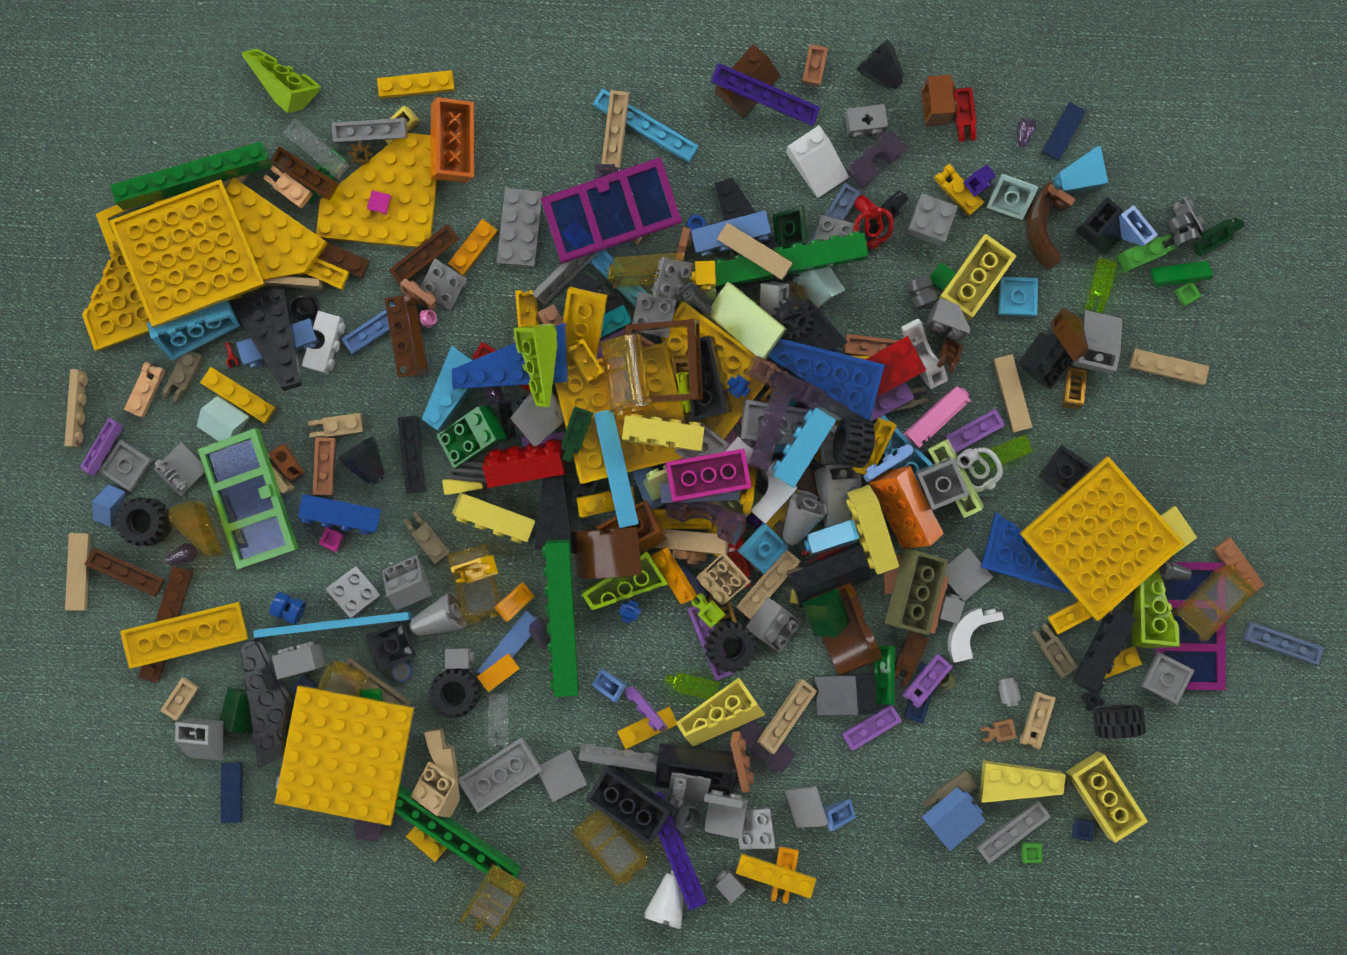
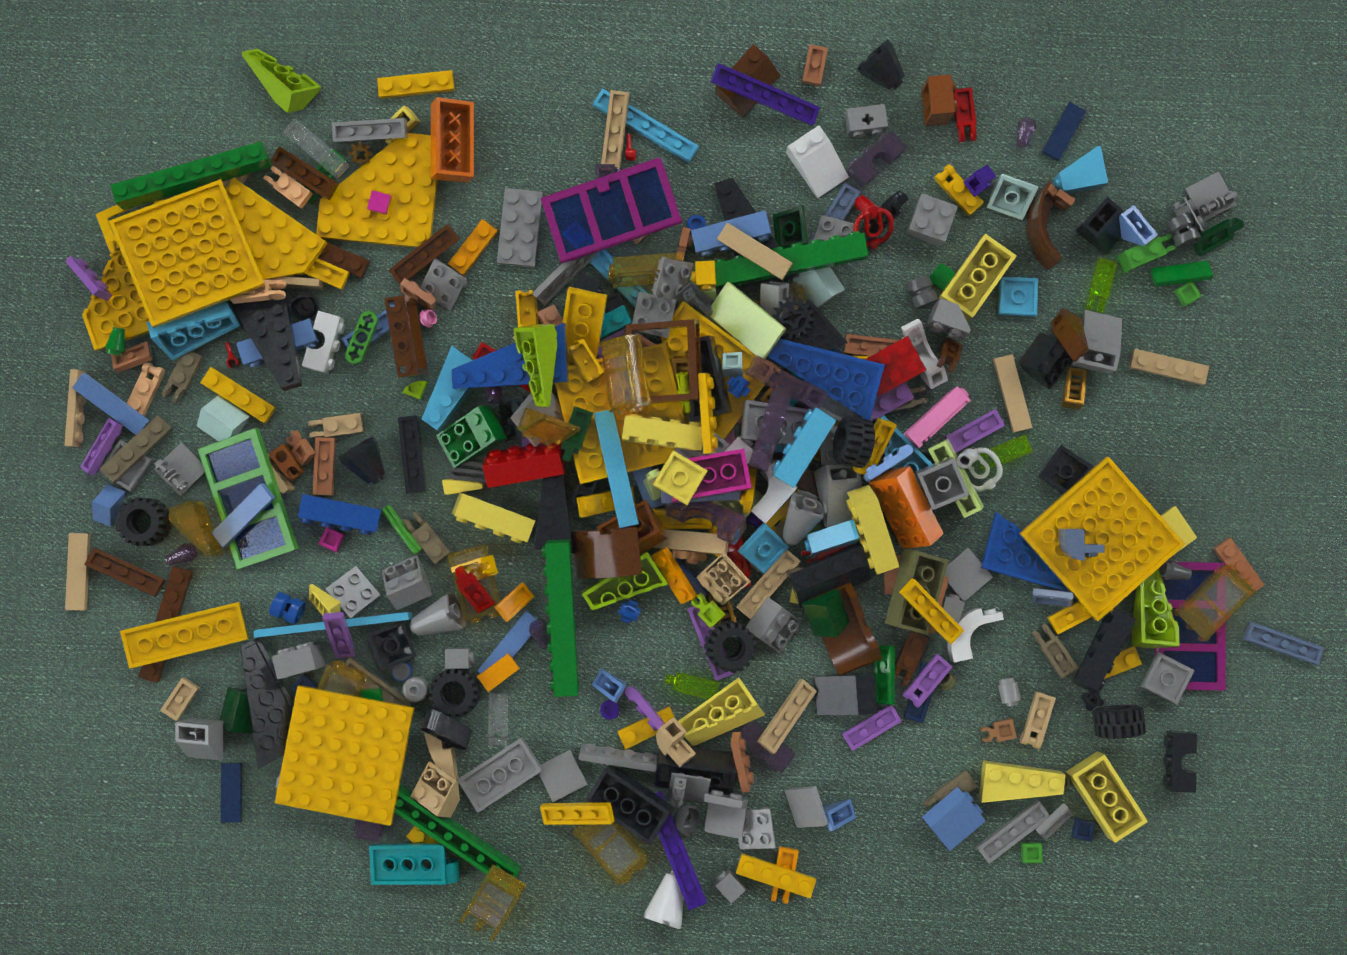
(89, 278): none -> medium lavender plate
(110, 403): none -> medium blue tile
(116, 342): none -> green cone
(132, 357): none -> nougat plate
(136, 449): none -> dark tan plate
(243, 515): none -> medium blue tile
(263, 293): none -> light nougat hinge
(301, 448): none -> nougat plate
(322, 601): none -> light yellow slope
(339, 635): none -> medium lavender plate
(372, 326): none -> bright green beam
(401, 529): none -> bright green axle
(416, 389): none -> lime tile
(416, 689): none -> light grey head
(441, 872): none -> teal hinge
(446, 729): none -> black beam
(473, 590): none -> red hinge
(545, 427): none -> clear yellow slope
(577, 813): none -> yellow plate
(609, 709): none -> dark purple tile
(630, 153): none -> red hand
(671, 742): none -> tan brick
(680, 477): none -> light yellow tile
(707, 404): none -> yellow plate
(732, 364): none -> light aqua slope
(931, 611): none -> yellow plate
(1052, 597): none -> sand blue tile
(1054, 822): none -> light grey tile
(1073, 544): none -> sand blue brick
(1177, 745): none -> black arch
(1211, 196): none -> light grey hinge

